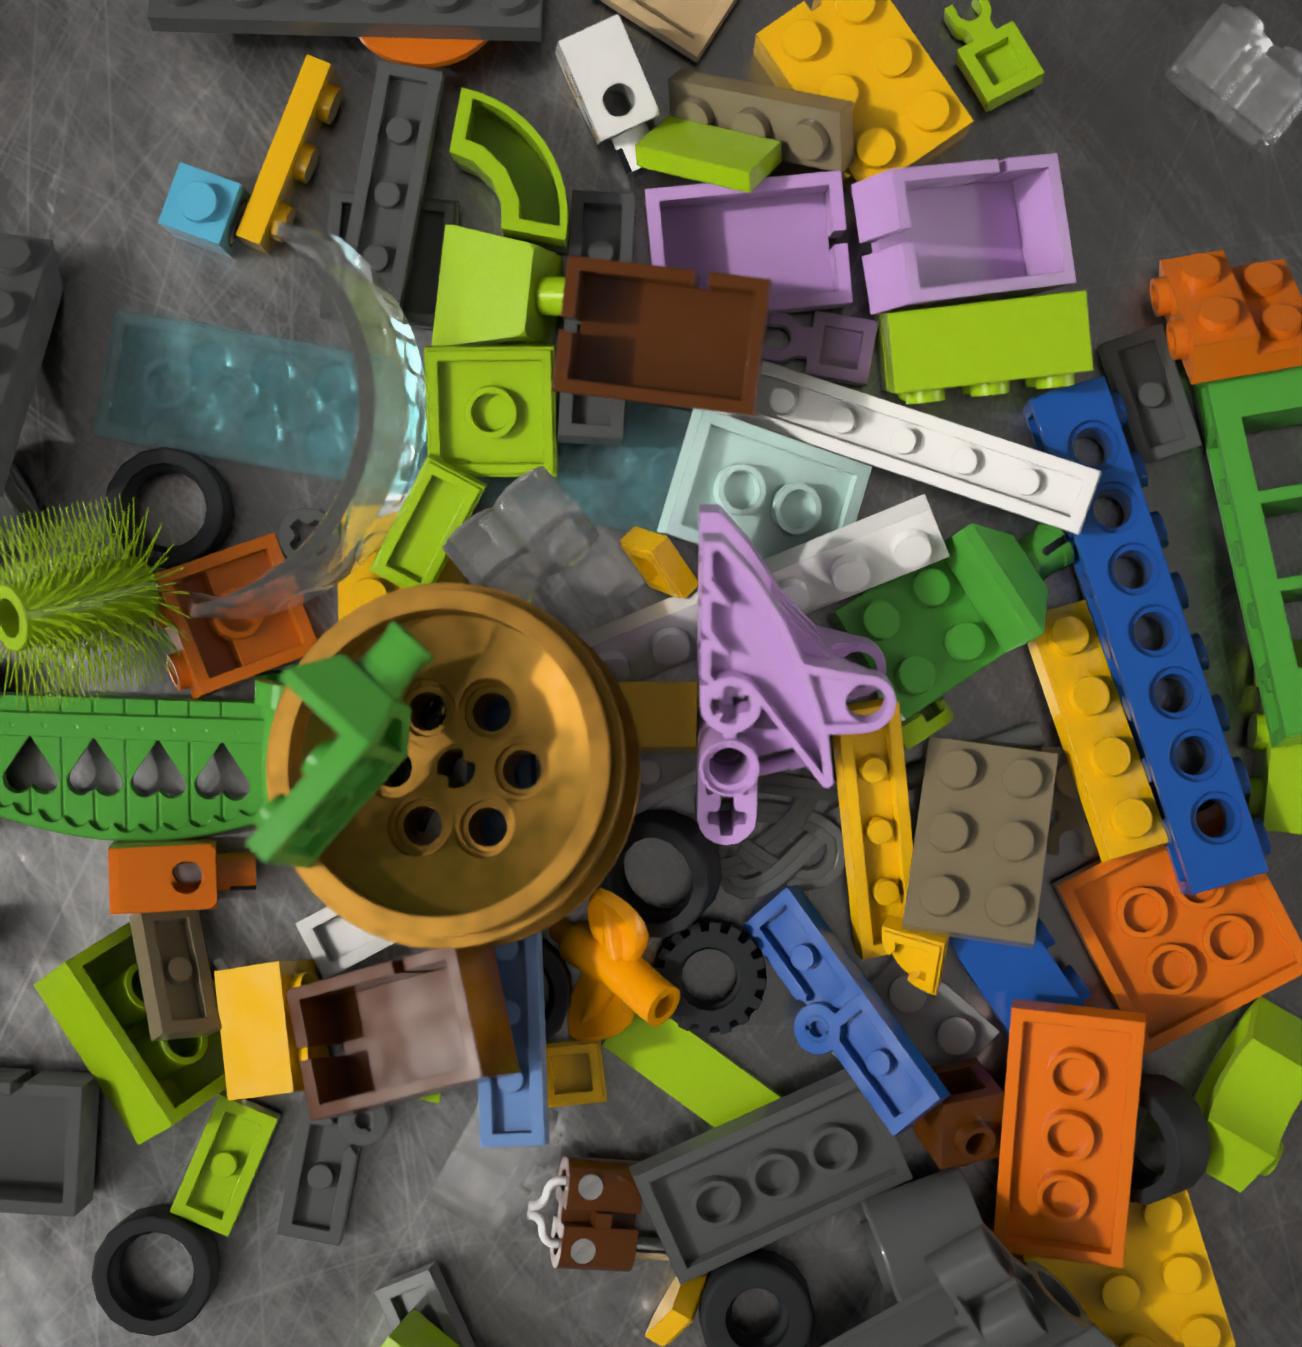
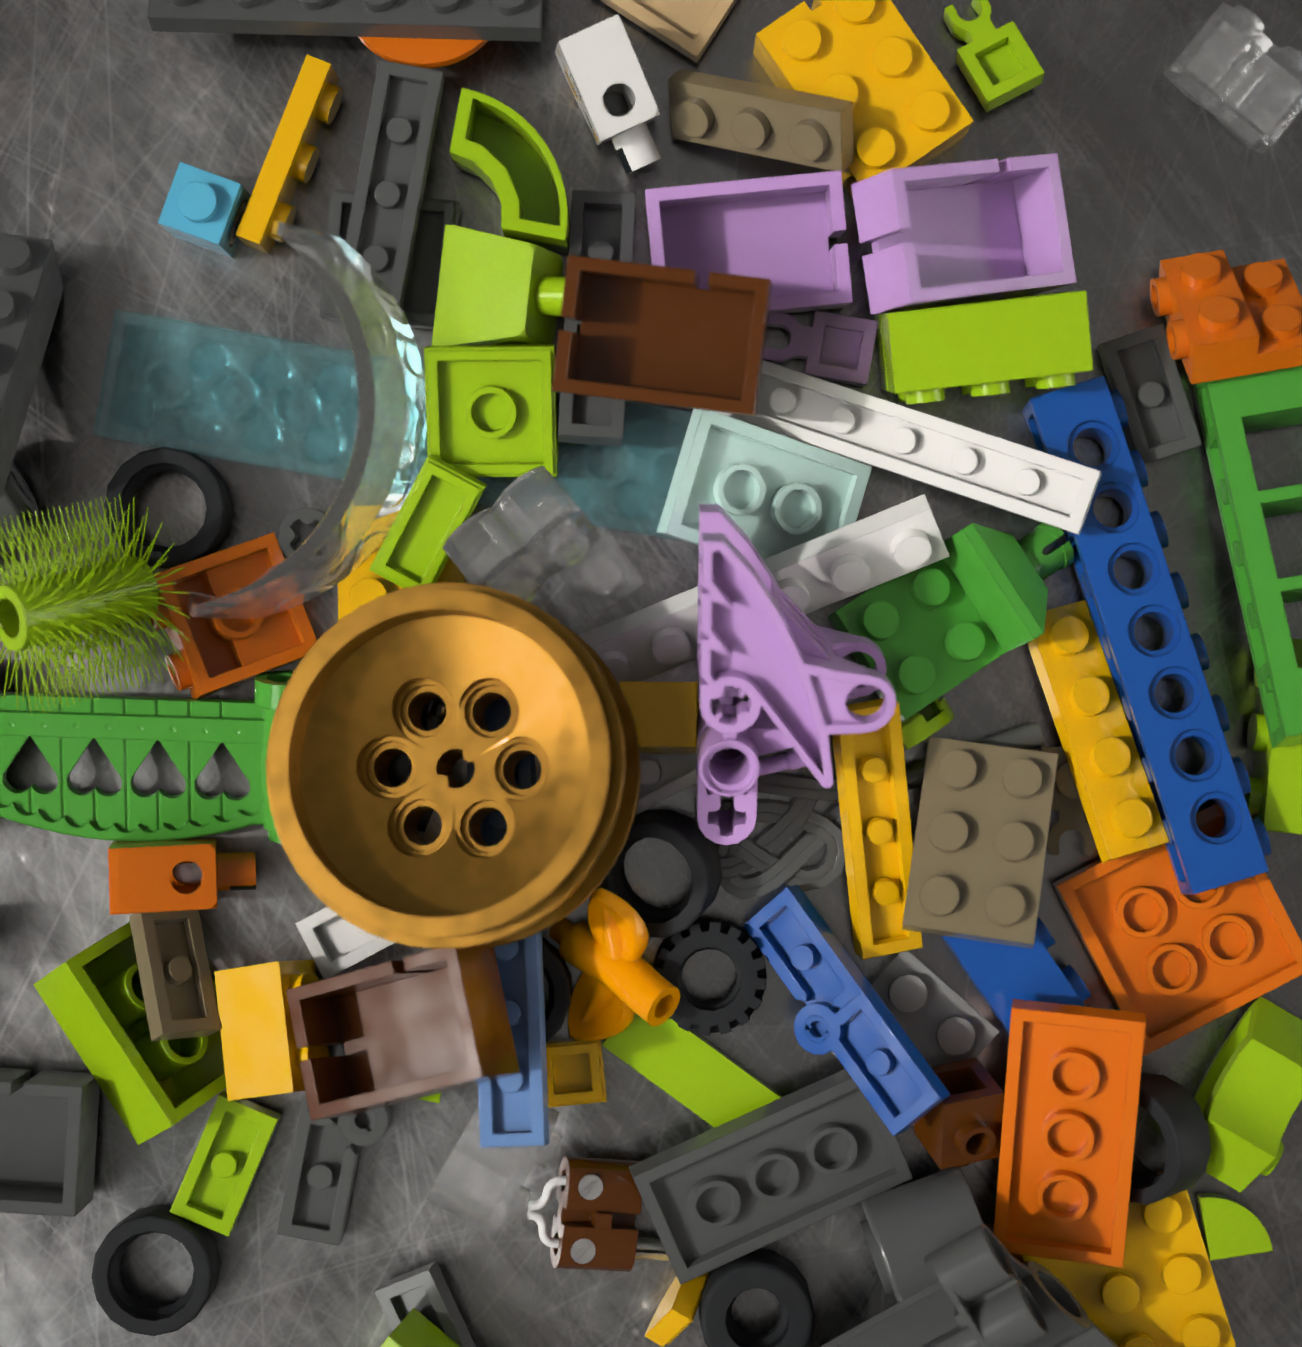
(342, 775): bright green plate -> none
(659, 562): yellow tile -> none
(708, 154): lime tile -> none
(916, 953): yellow tile -> none
(1230, 1228): none -> lime tile

